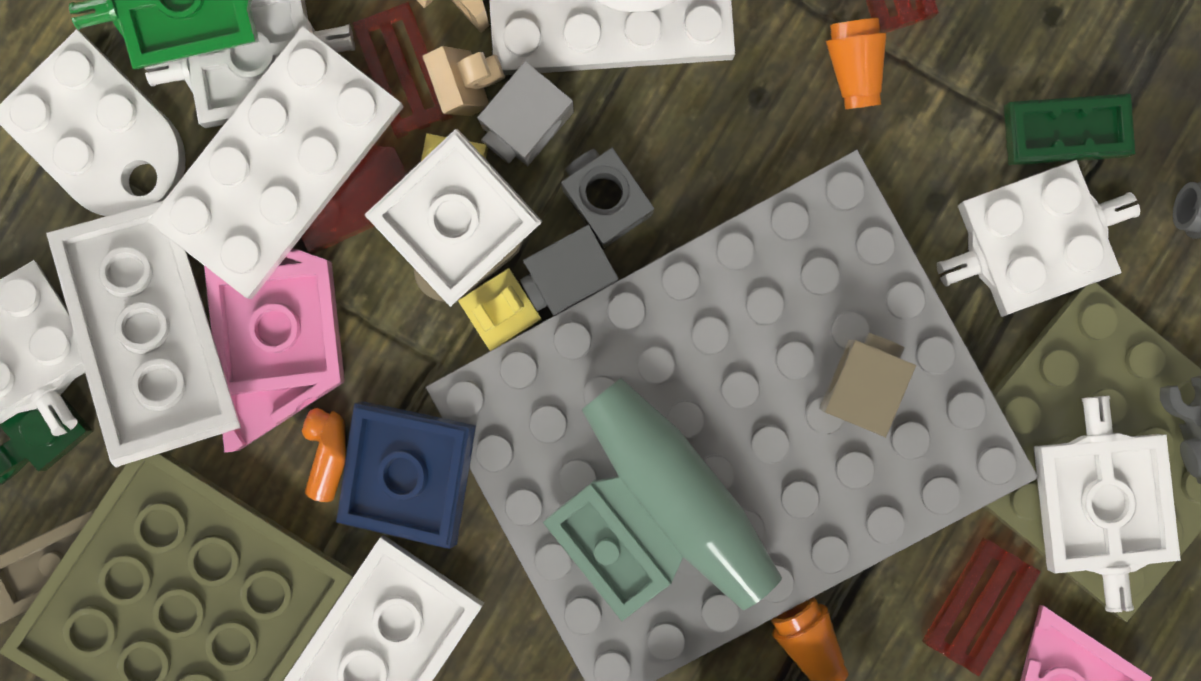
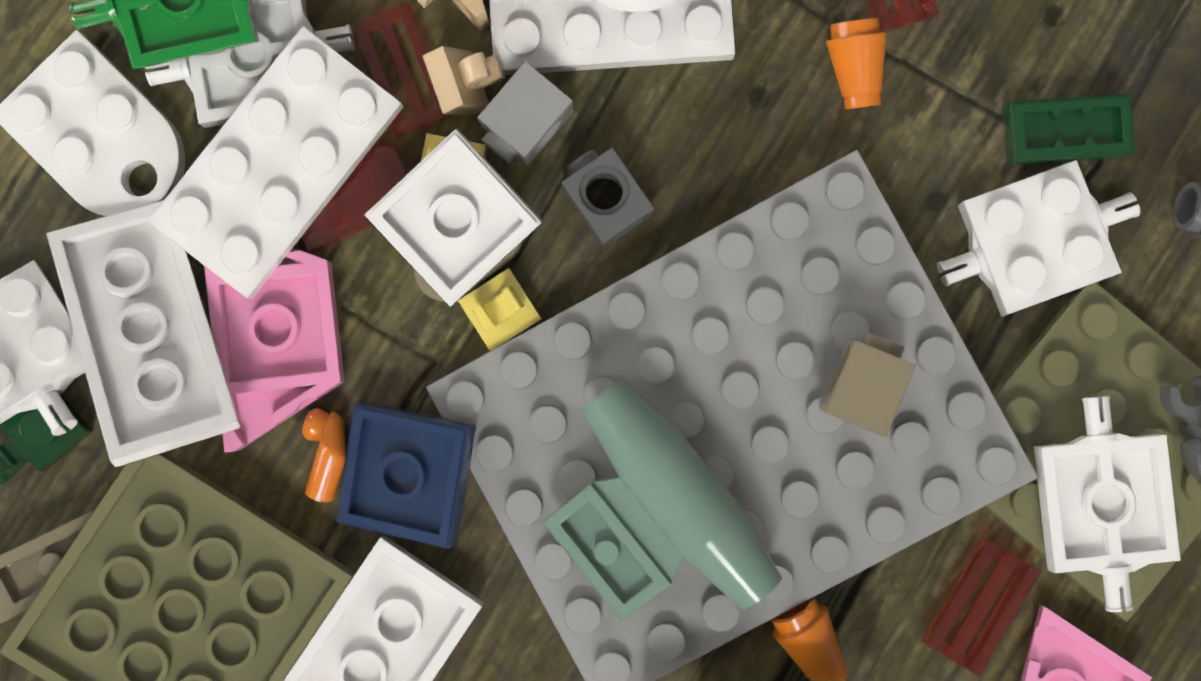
(567, 272): dark grey brick -> none

